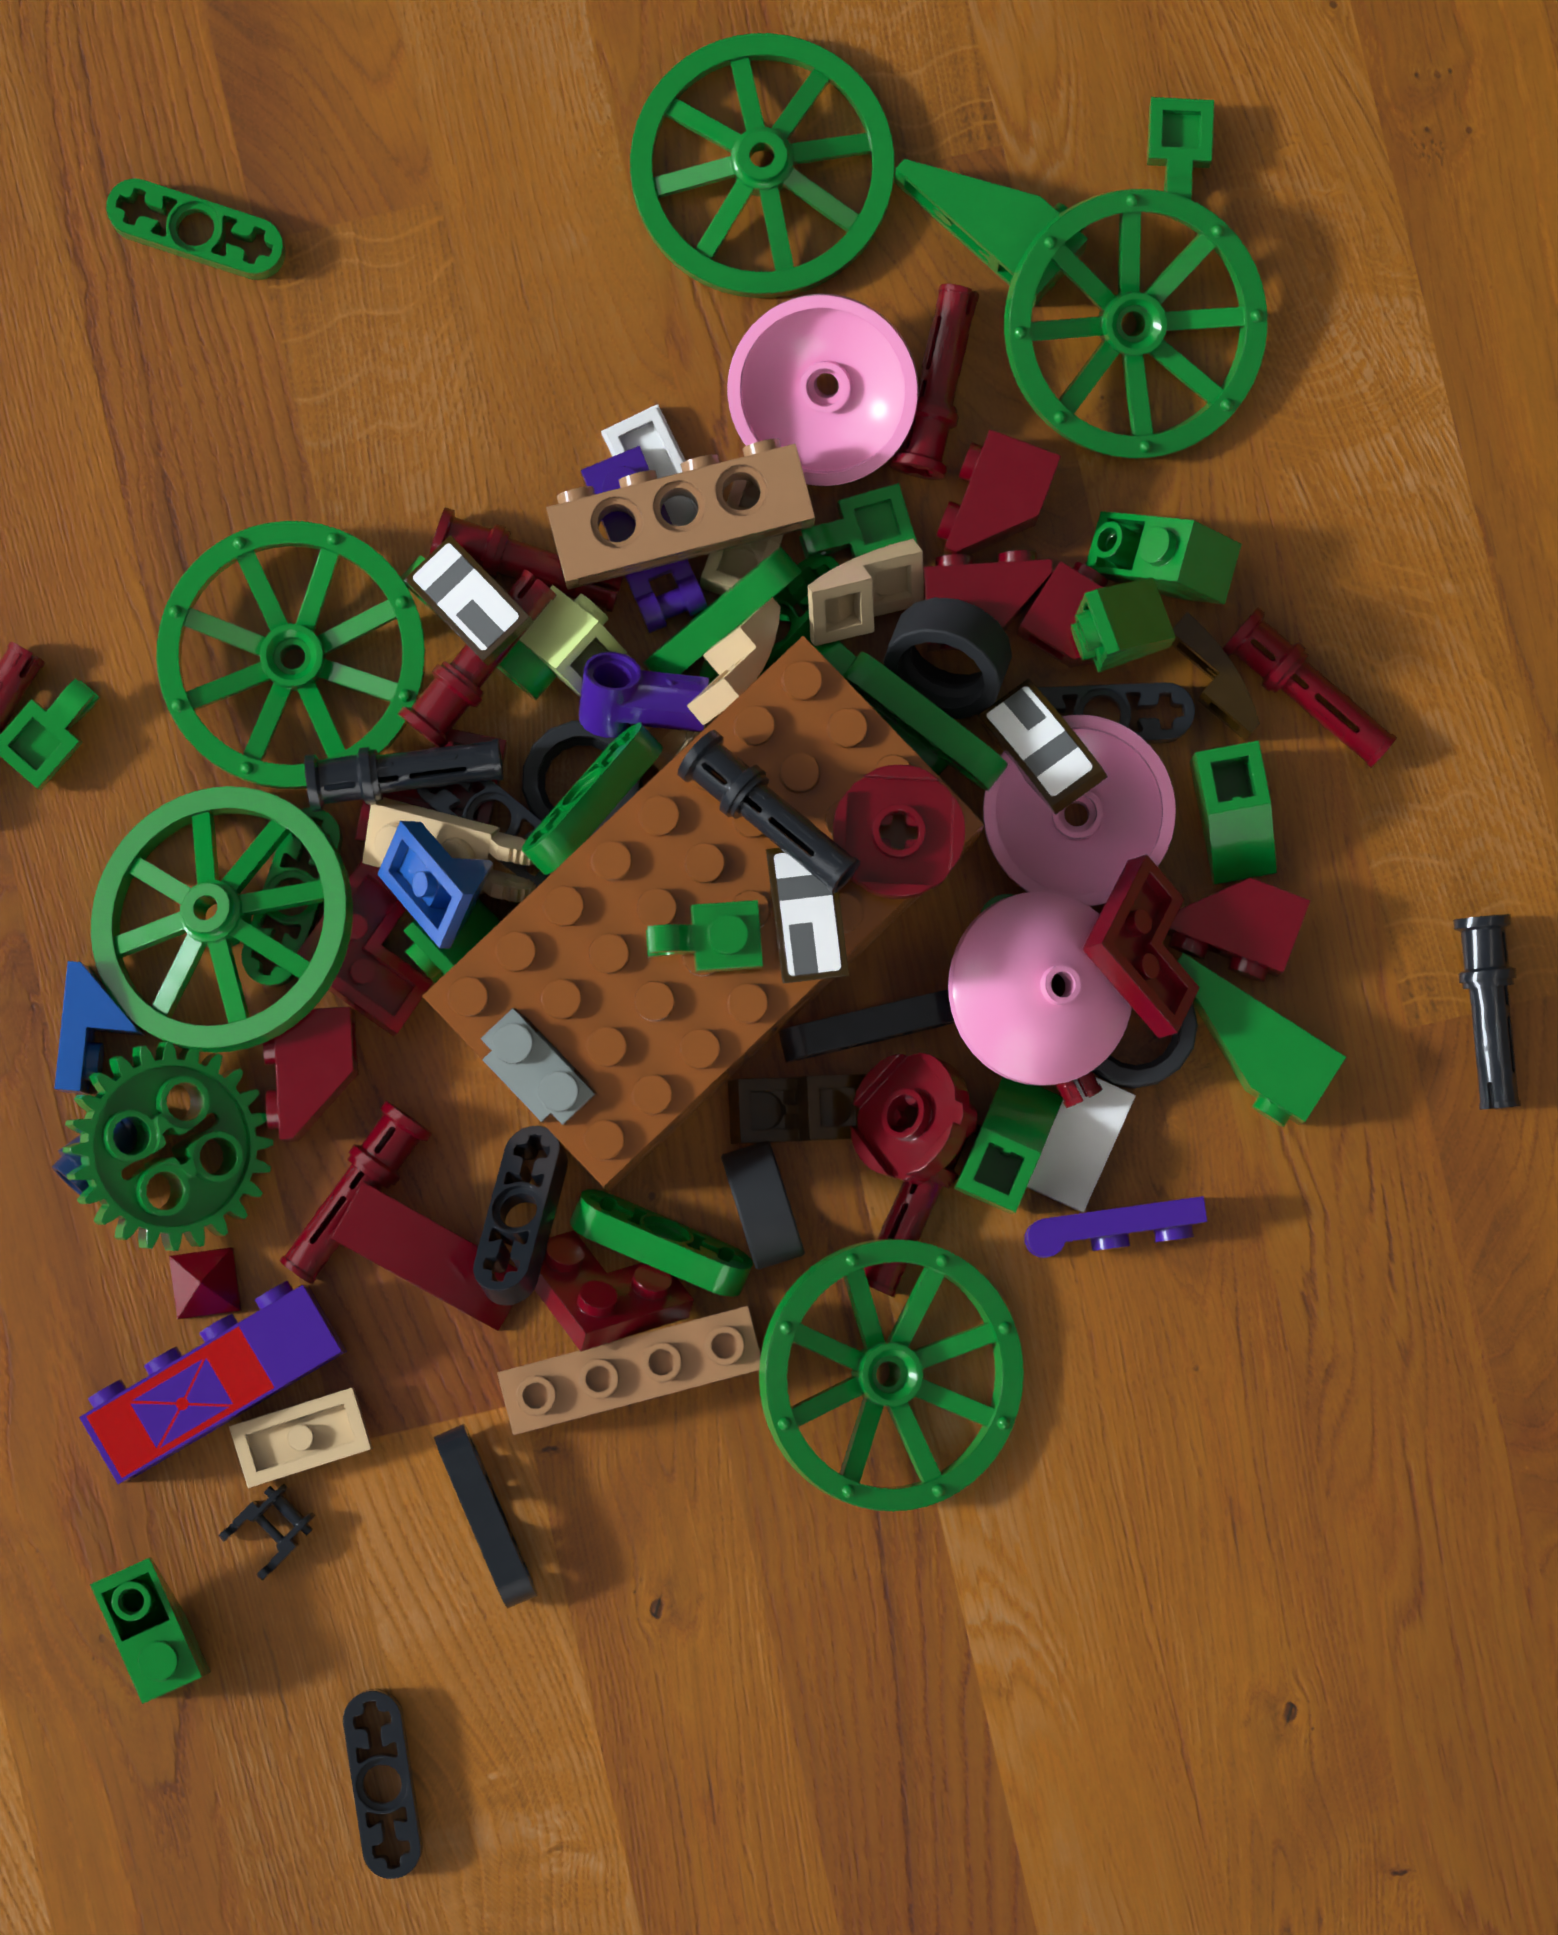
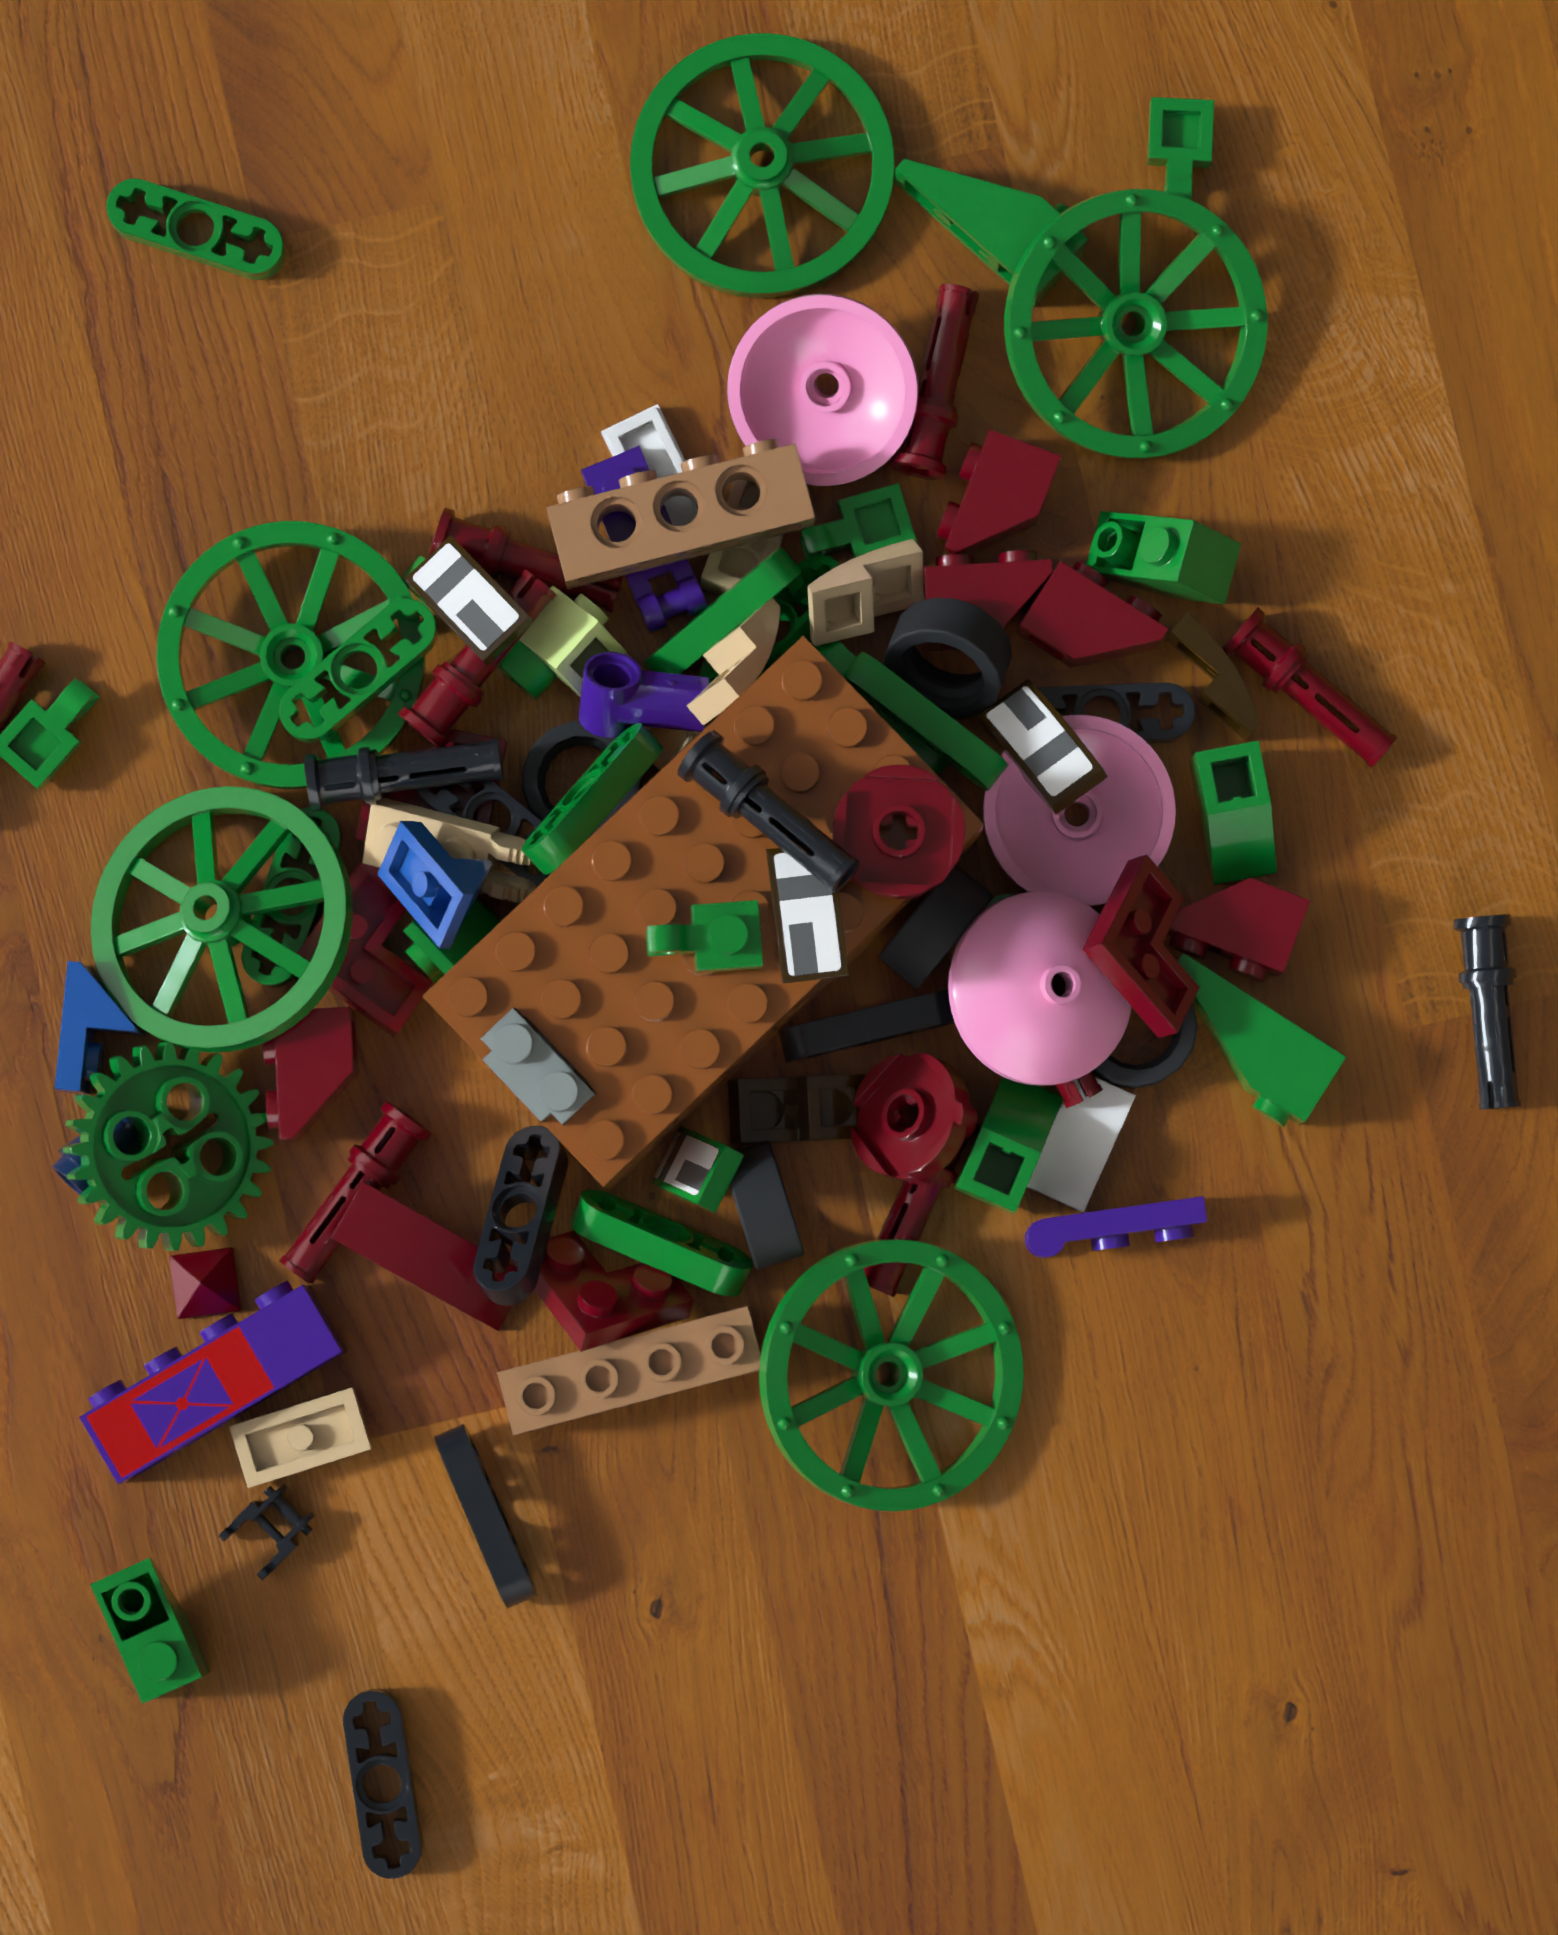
(358, 643): none -> green beam
(697, 1169): none -> slope
(935, 926): none -> black tyre
(1121, 624): green slope -> none

